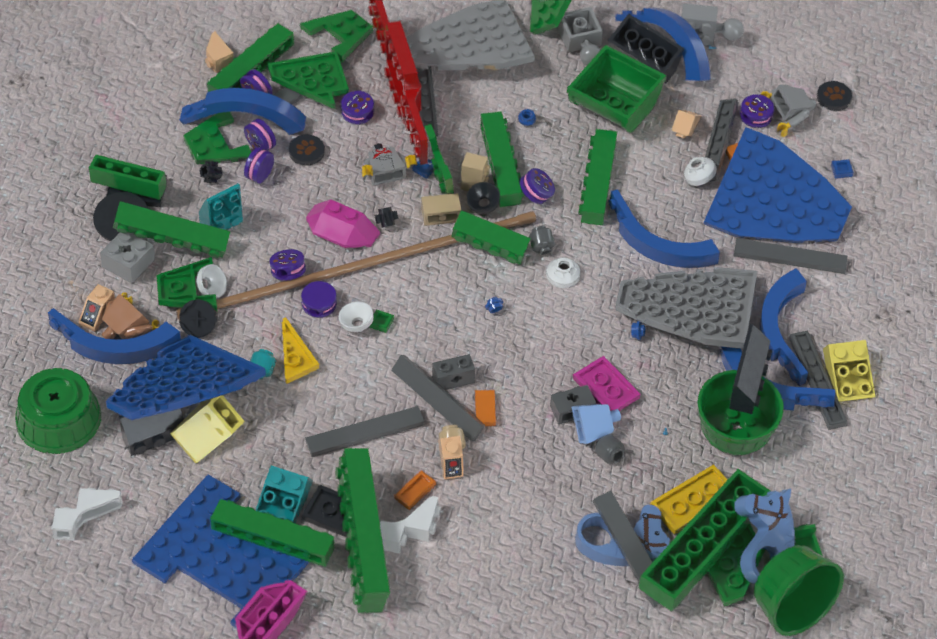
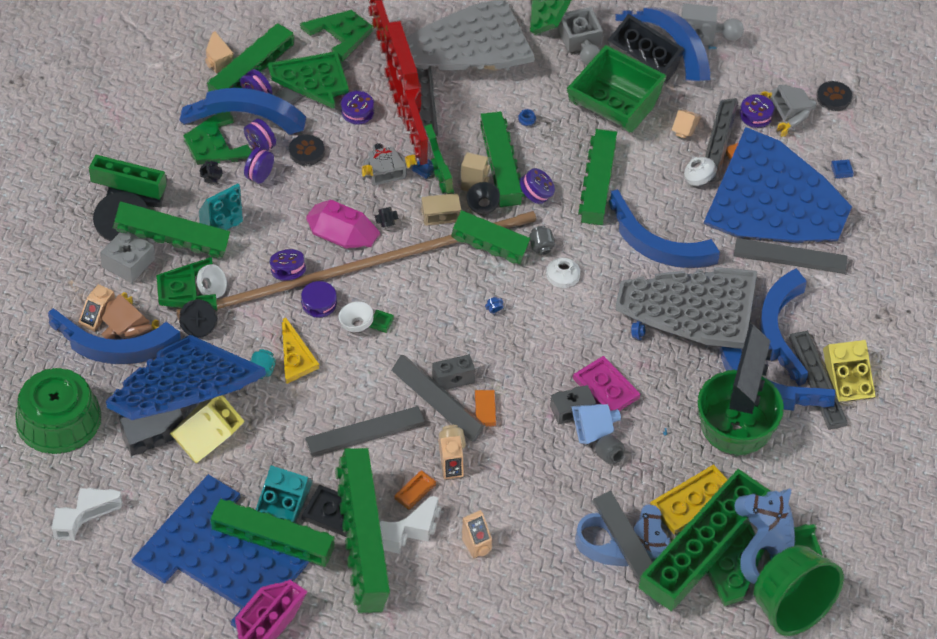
(476, 534): none -> light nougat slope

